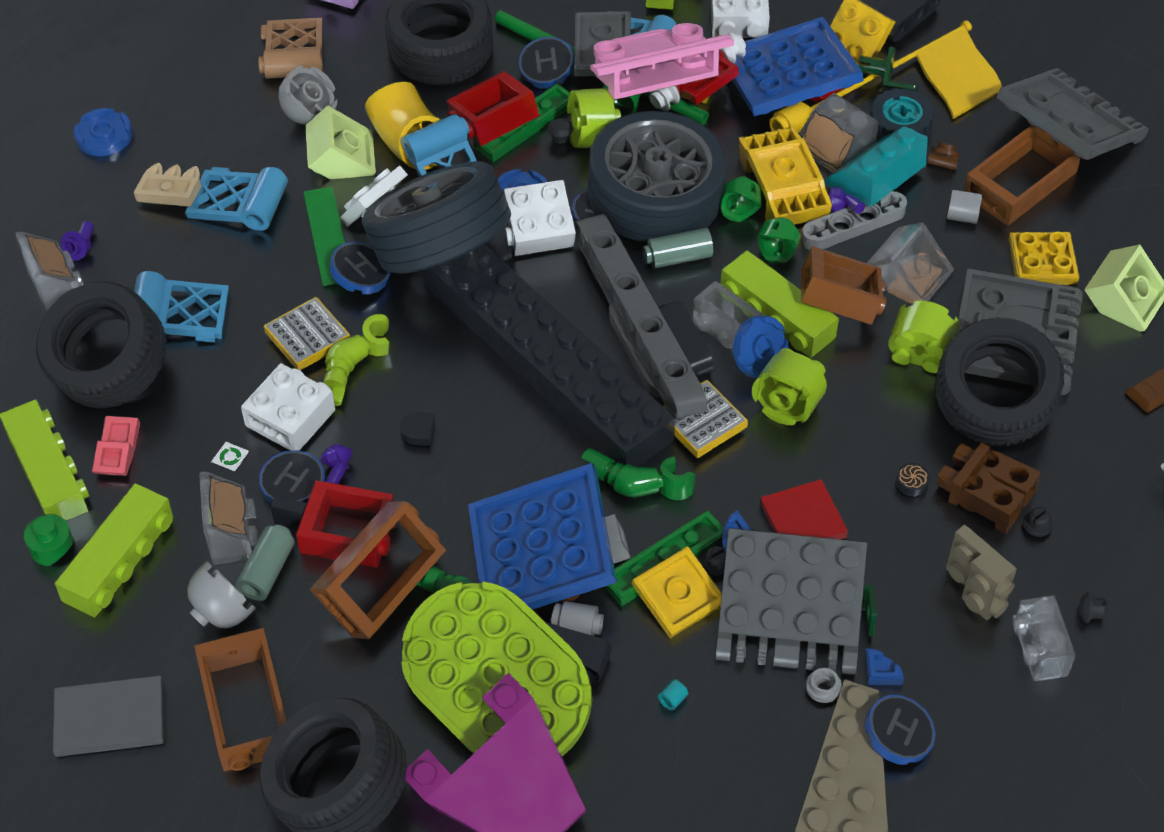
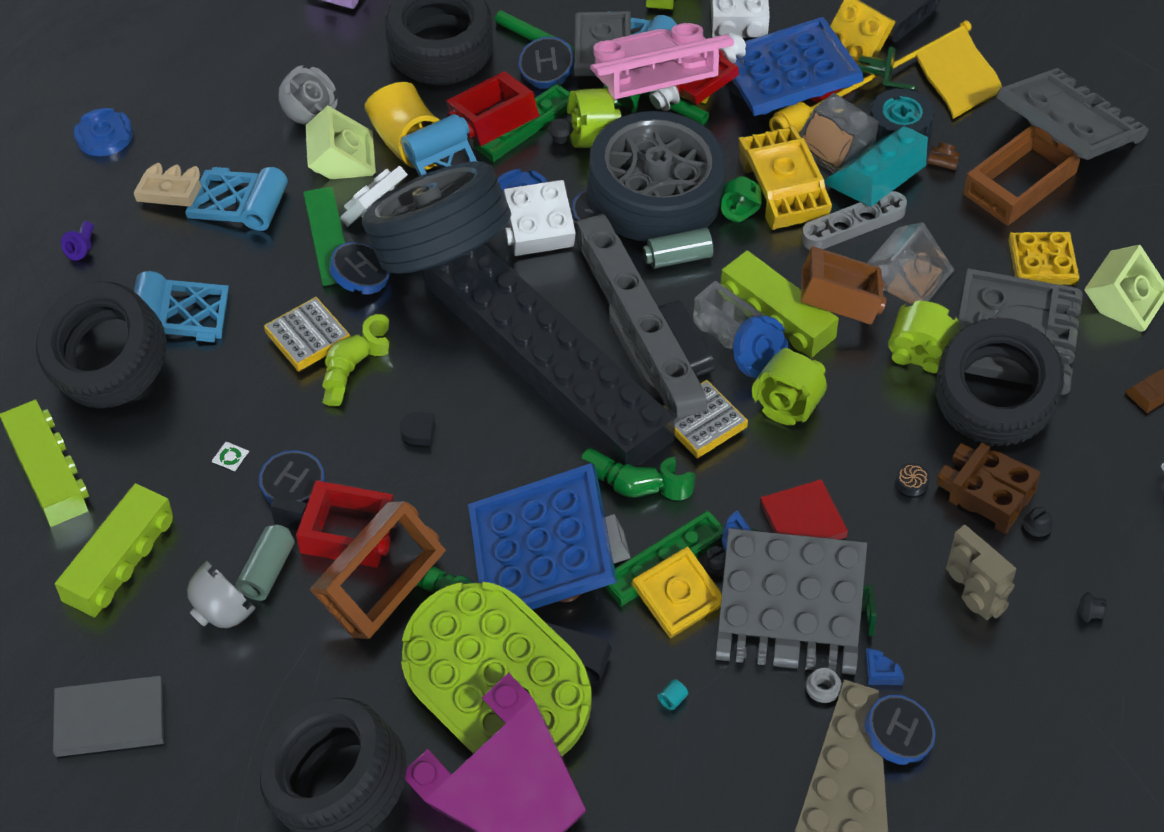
(48, 267): clear slope -> none
(48, 538): green piece -> none
(117, 446): coral slope -> none
(227, 519): slope -> none
(229, 653): dark orange window -> none
(279, 62): medium nougat piece -> none
(288, 407): white brick -> none
(337, 458): dark purple plate -> none
(578, 617): light grey brick -> none
(777, 235): green piece -> none
(842, 200): dark purple plate -> none
(964, 206): light grey brick -> none
(1044, 638): clear brick -> none

